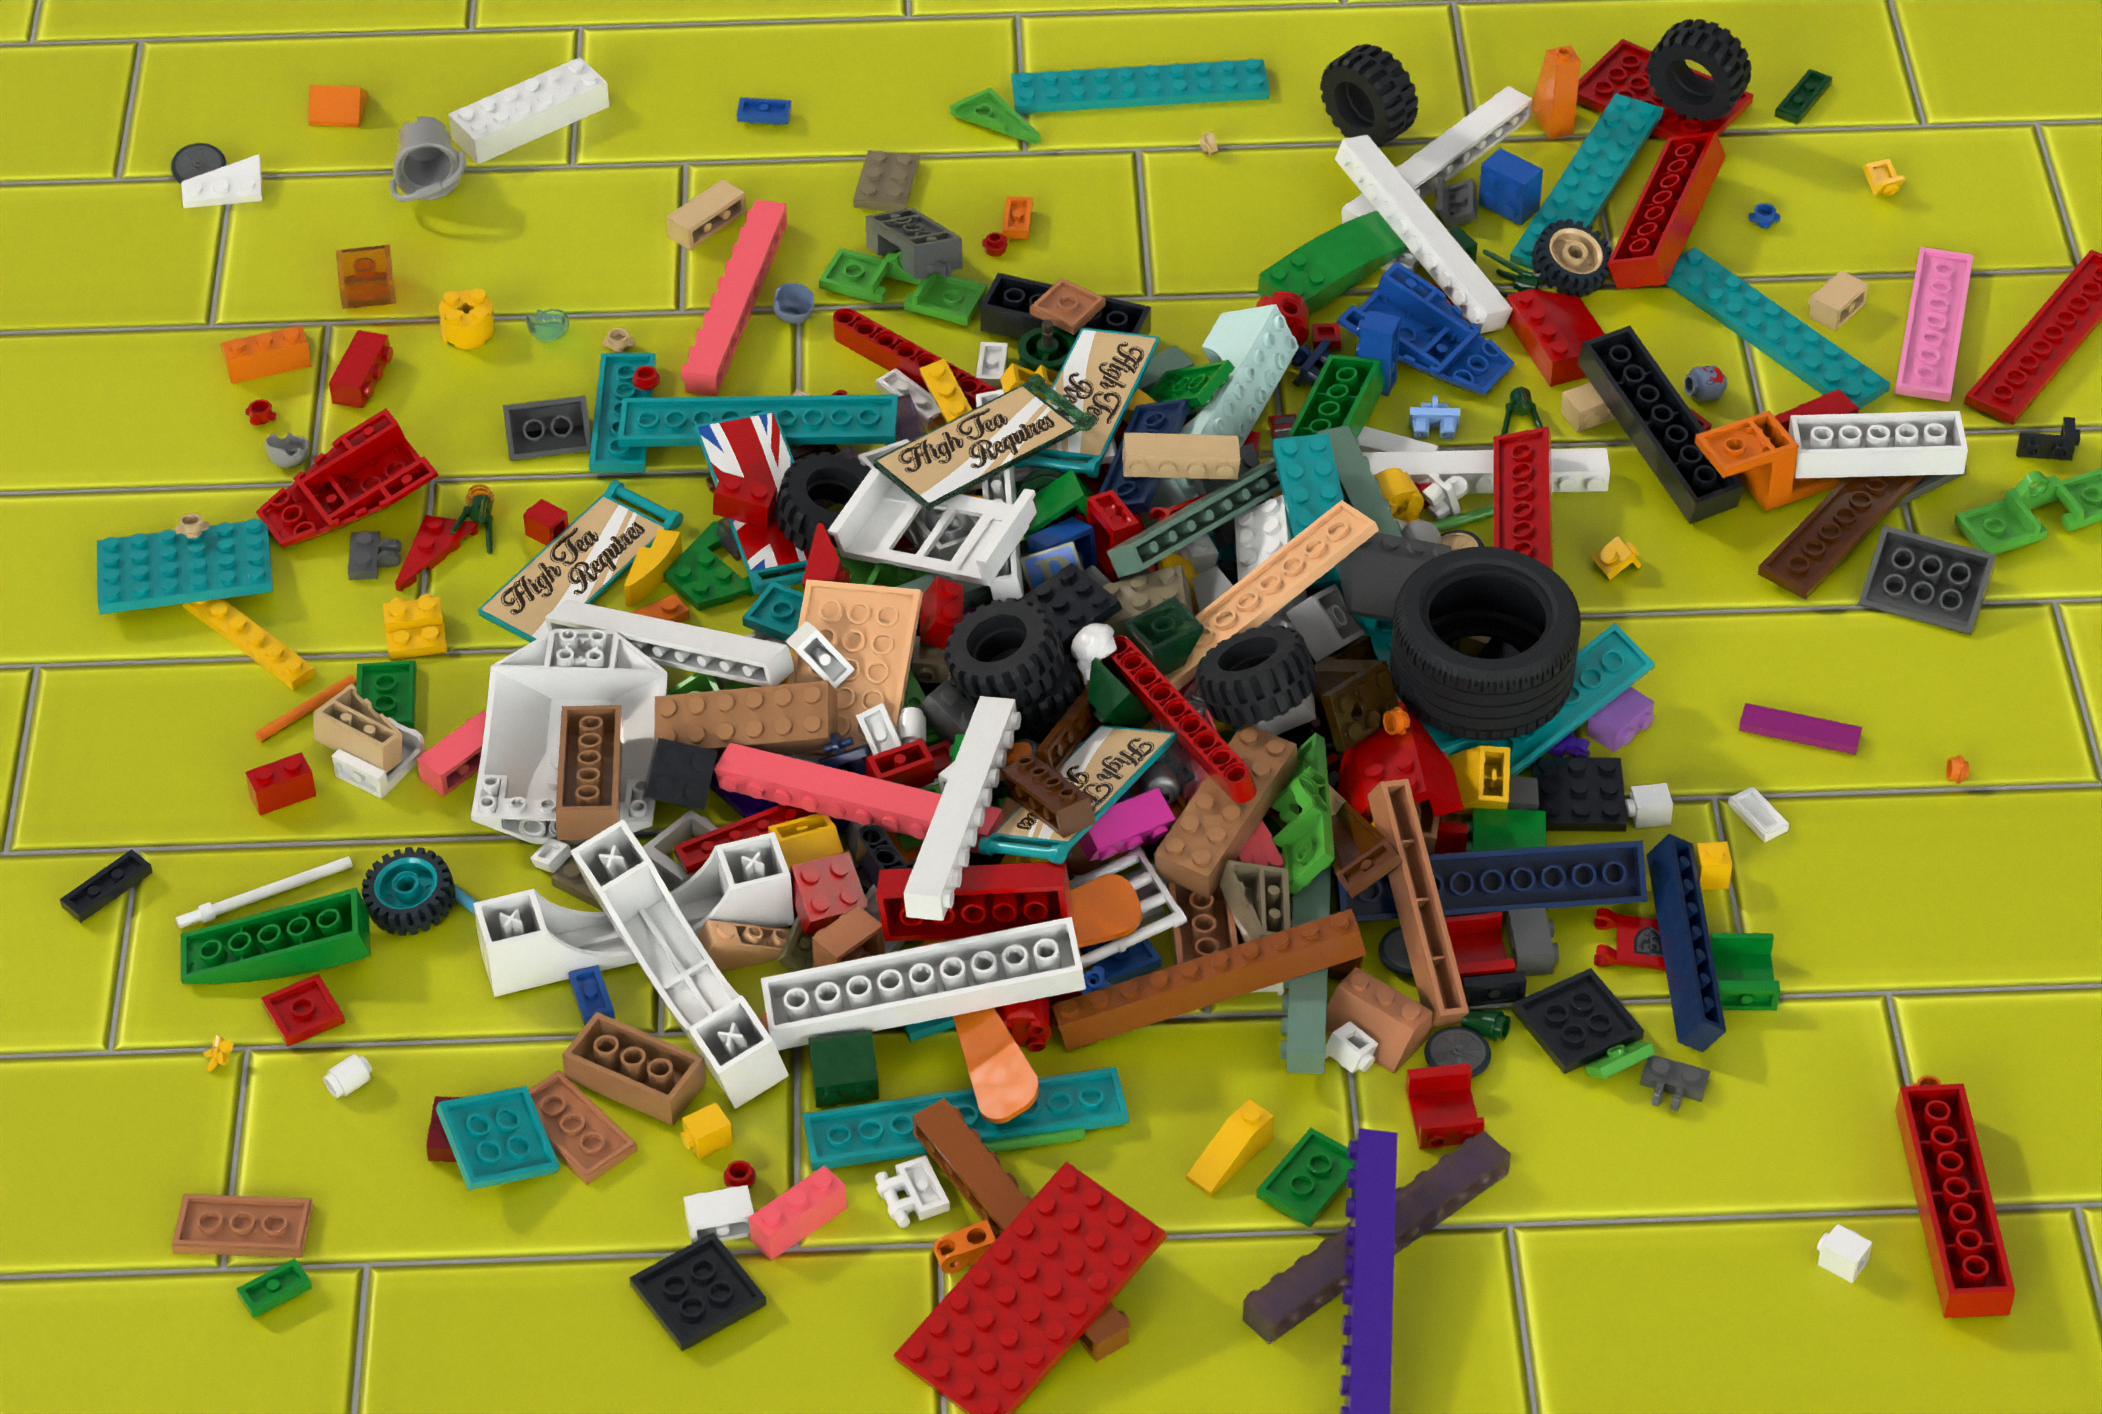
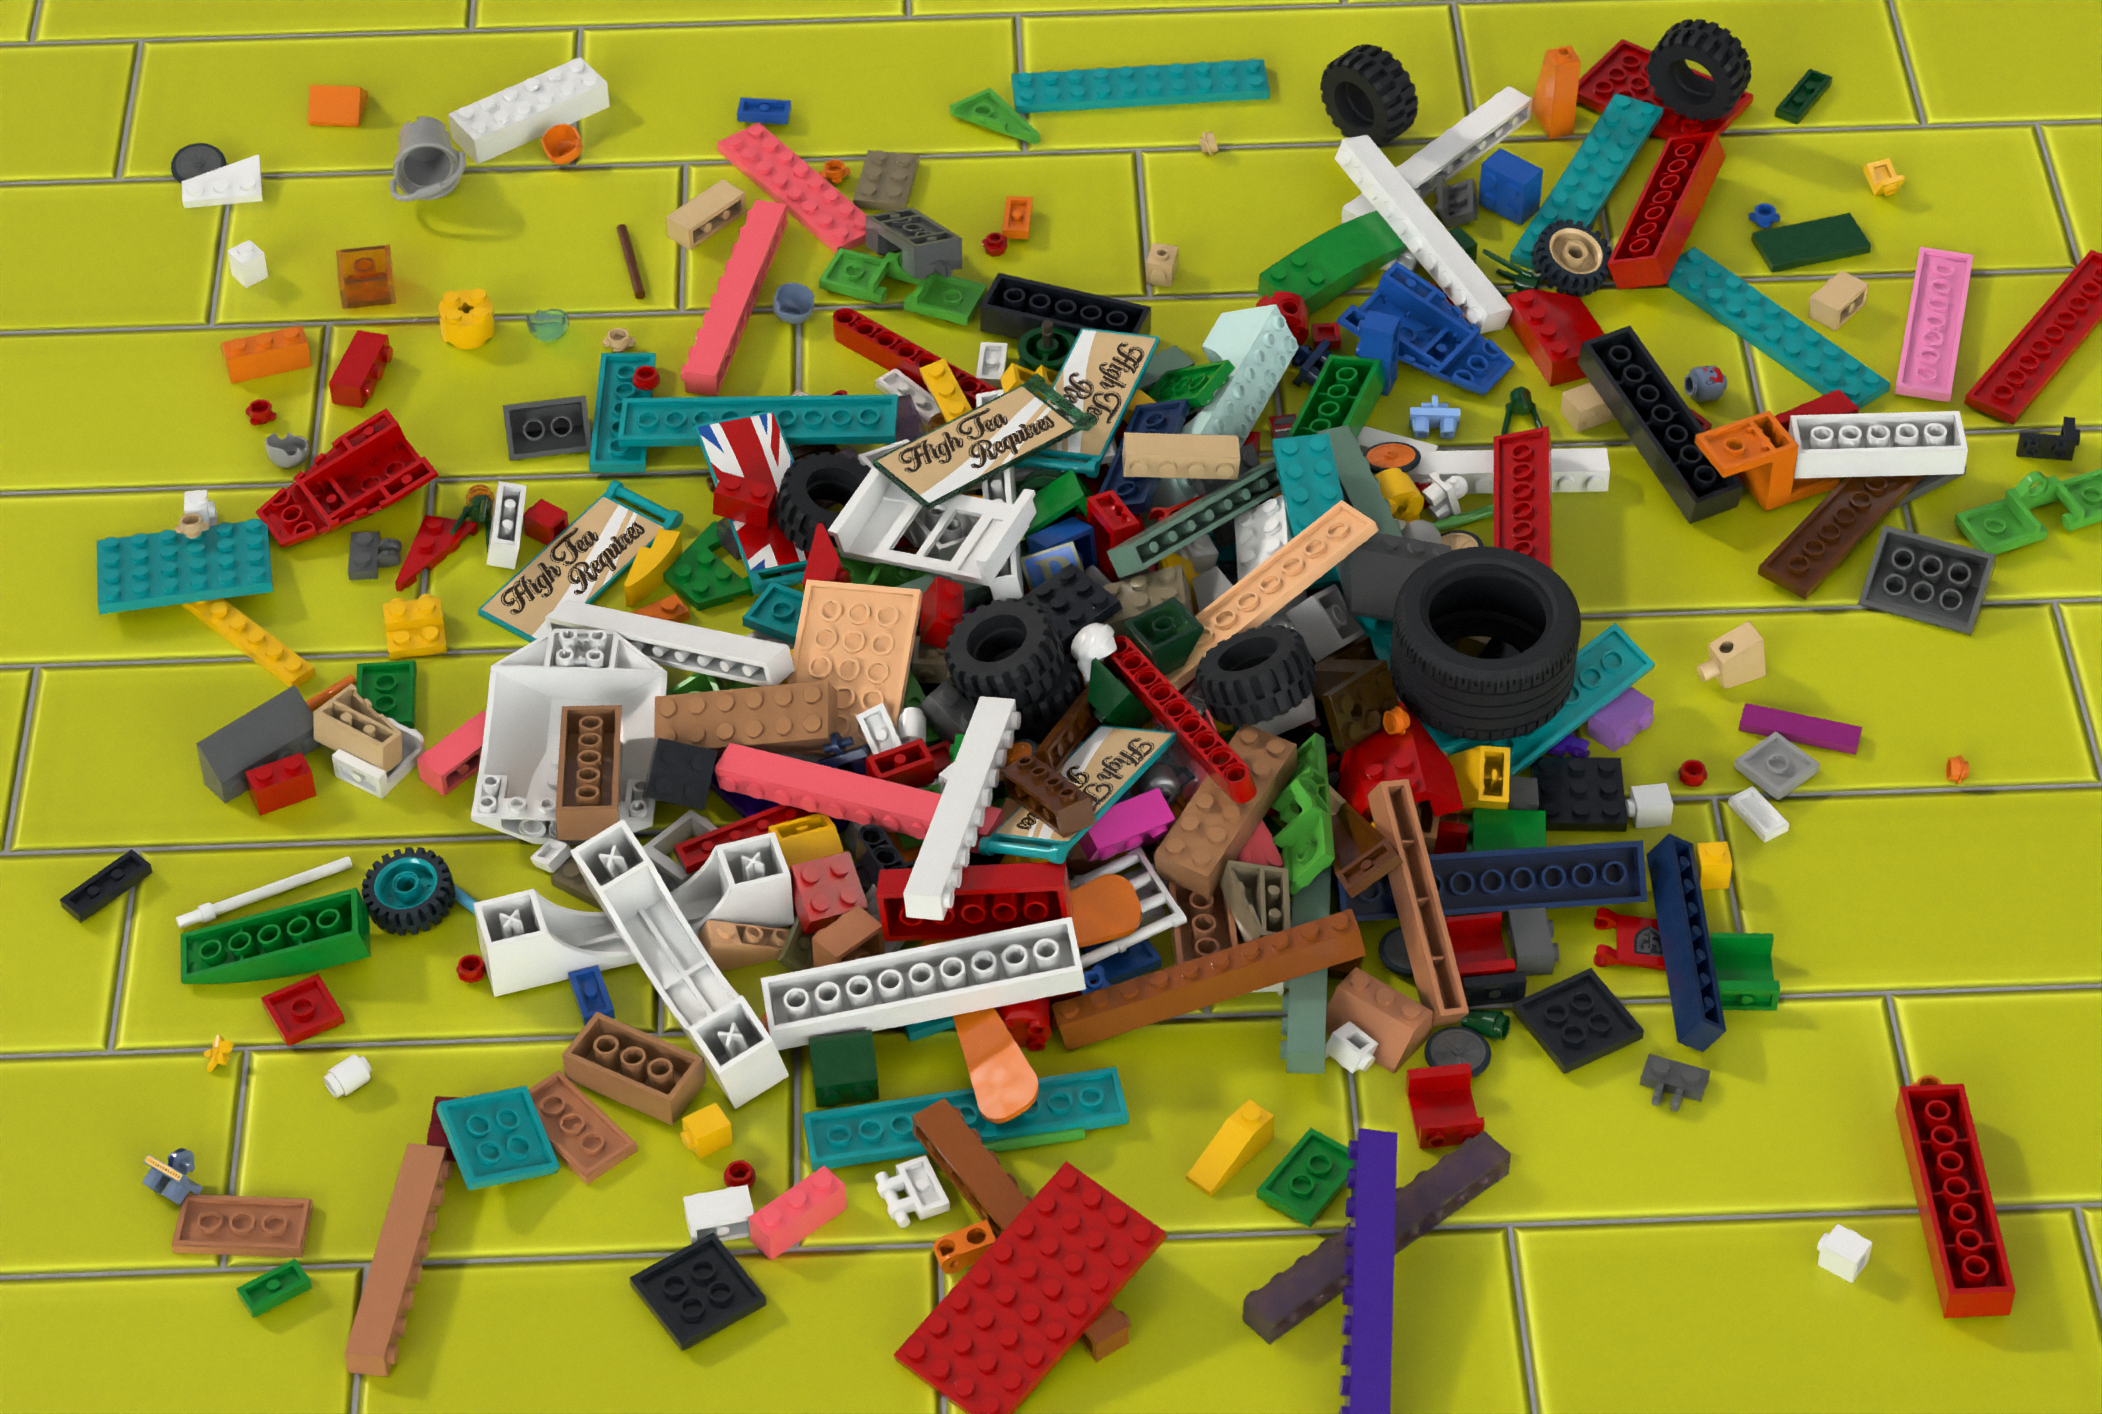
(179, 1164): none -> sand blue hips
(199, 503): none -> white brick
(247, 263): none -> white brick
(256, 739): none -> dark grey slope
(398, 1260): none -> nougat brick
(471, 968): none -> red plate
(506, 525): none -> white brick
(562, 144): none -> orange hair
(631, 261): none -> reddish brown bar
(797, 185): none -> coral plate
(819, 654): white slope -> none
(834, 171): none -> orange plate
(1067, 306): nougat tile -> none
(1161, 264): none -> tan brick
(1392, 455): none -> orange wheel
(1616, 557): yellow bracket -> none
(1619, 1058): bright green plate -> none
(1692, 773): none -> red plate
(1735, 657): none -> tan torso
(1776, 765): none -> light grey plate
(1811, 242): none -> dark green tile

